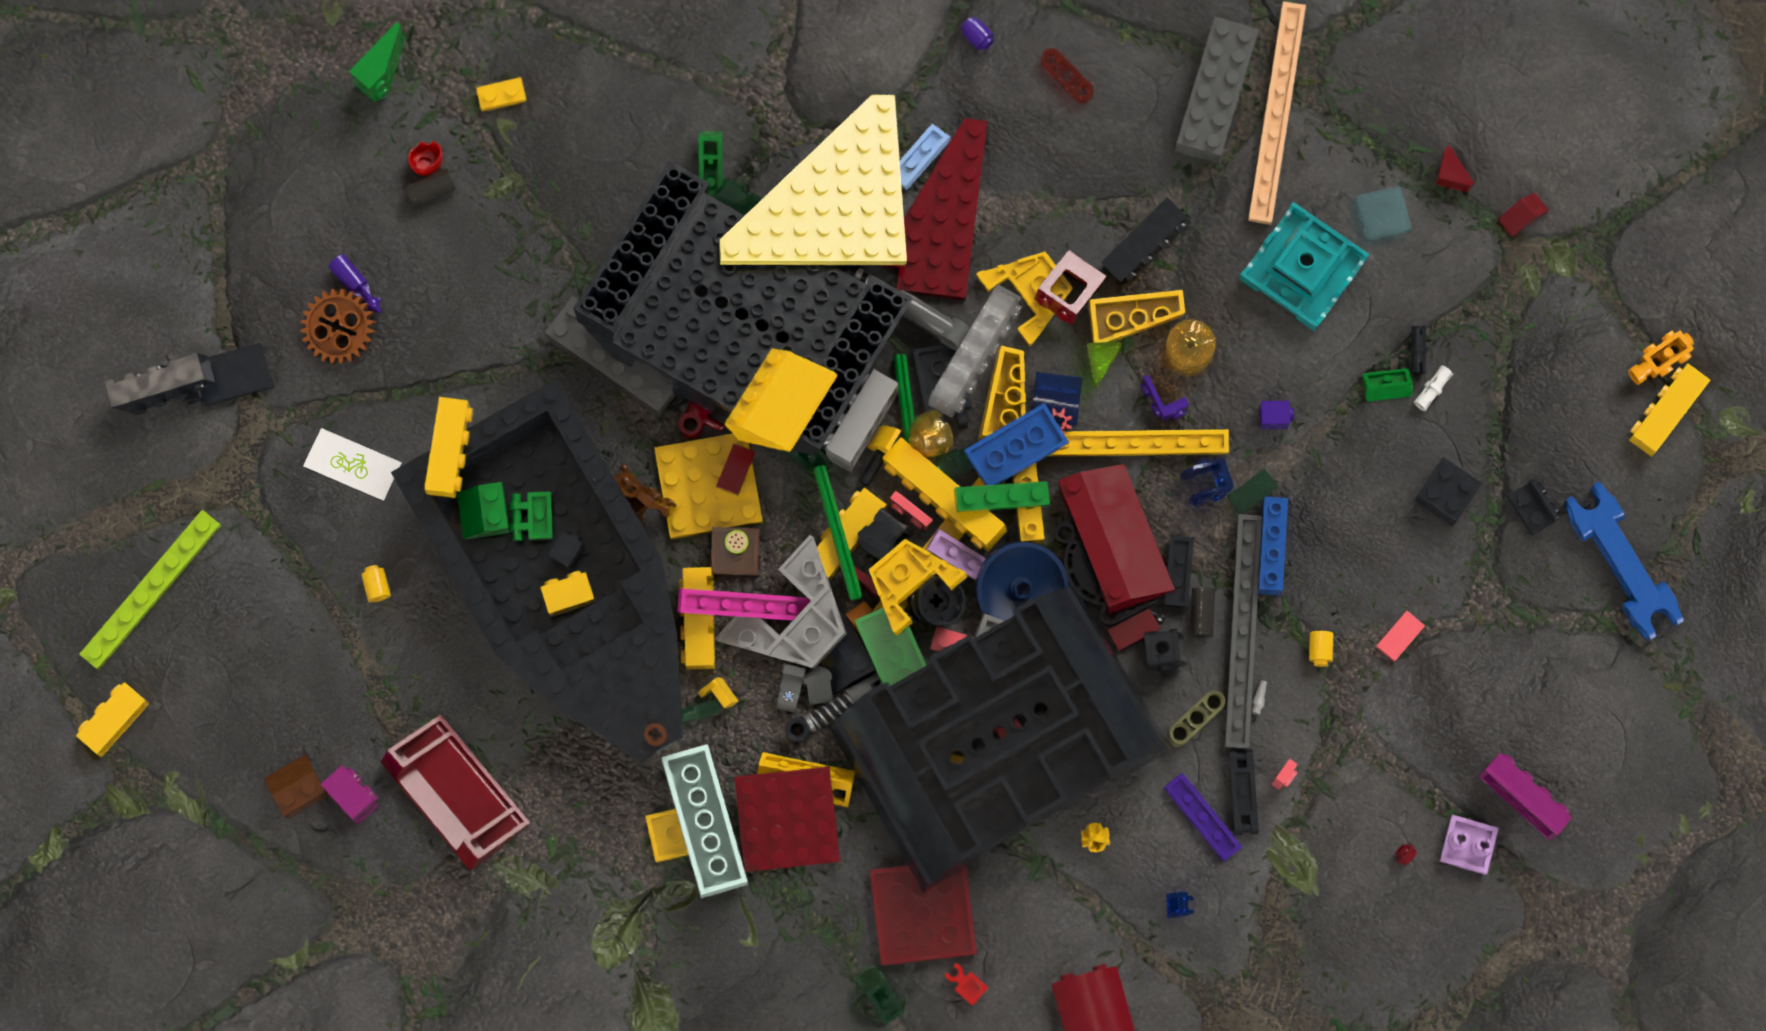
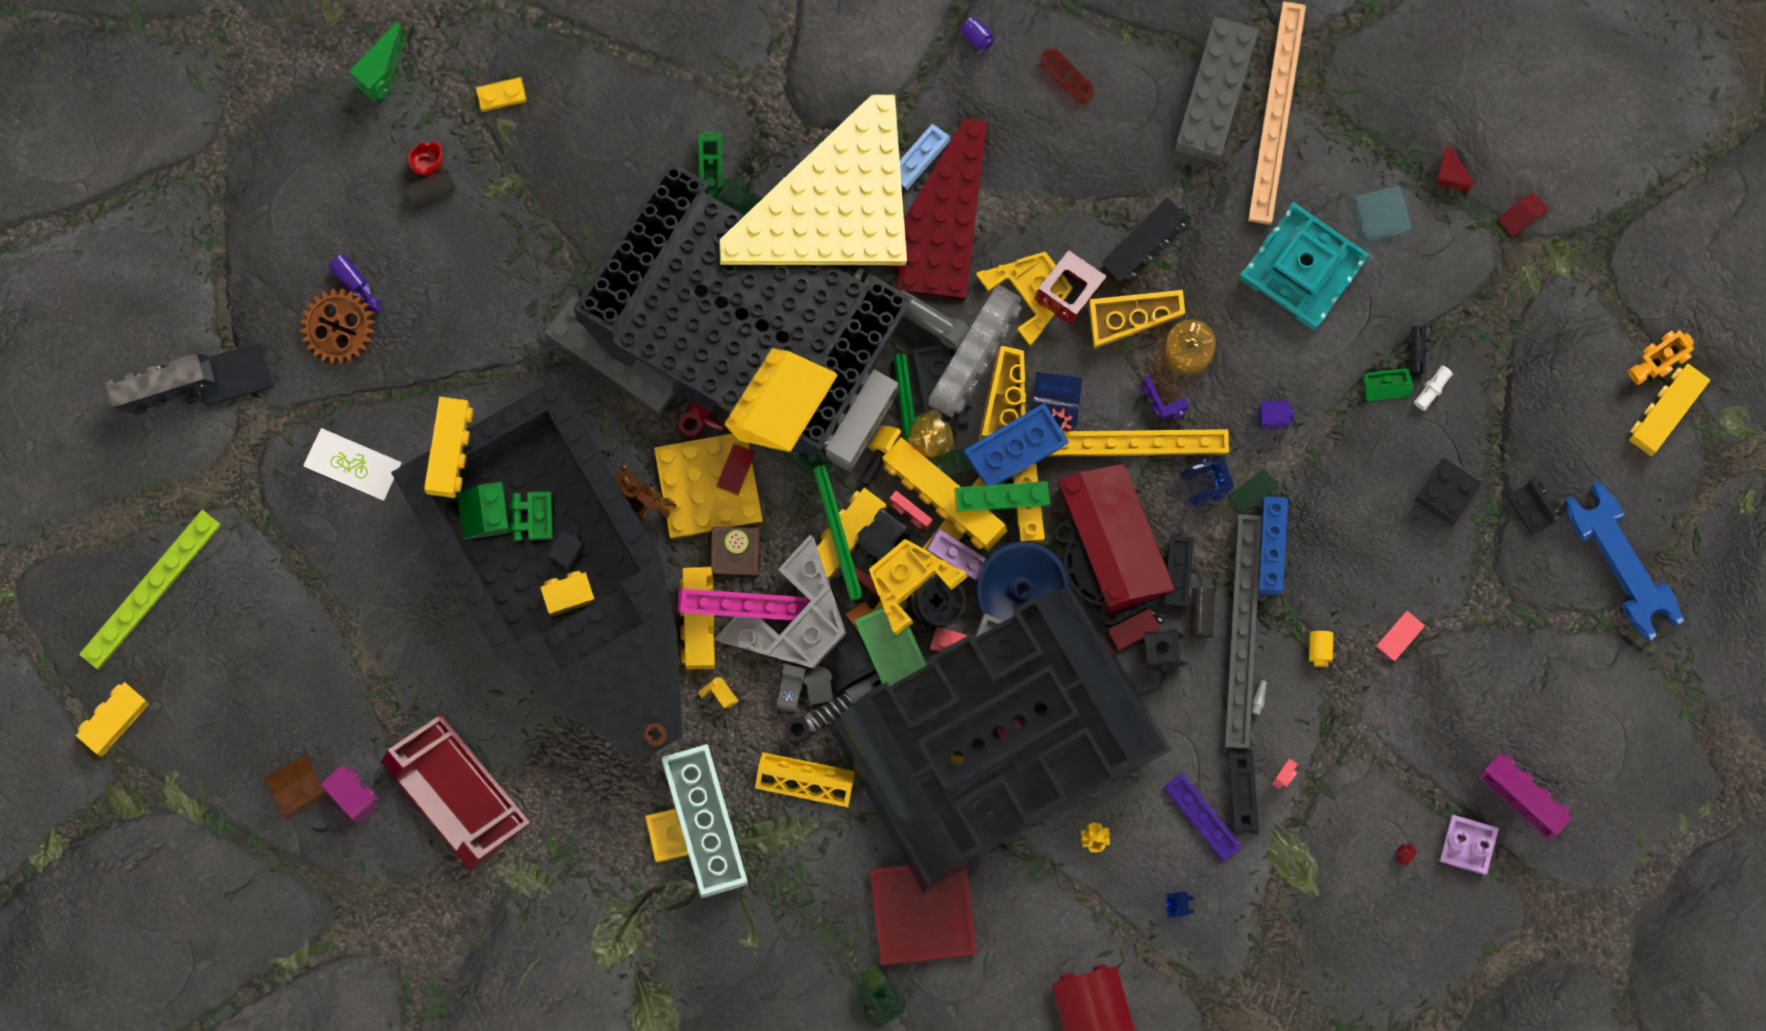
(375, 584): yellow brick -> none
(699, 711): clear green axle -> none
(787, 818): dark red plate -> none
(969, 986): red plate -> none
(1100, 358): clear neon green slope -> none
(1201, 708): olive beam -> none

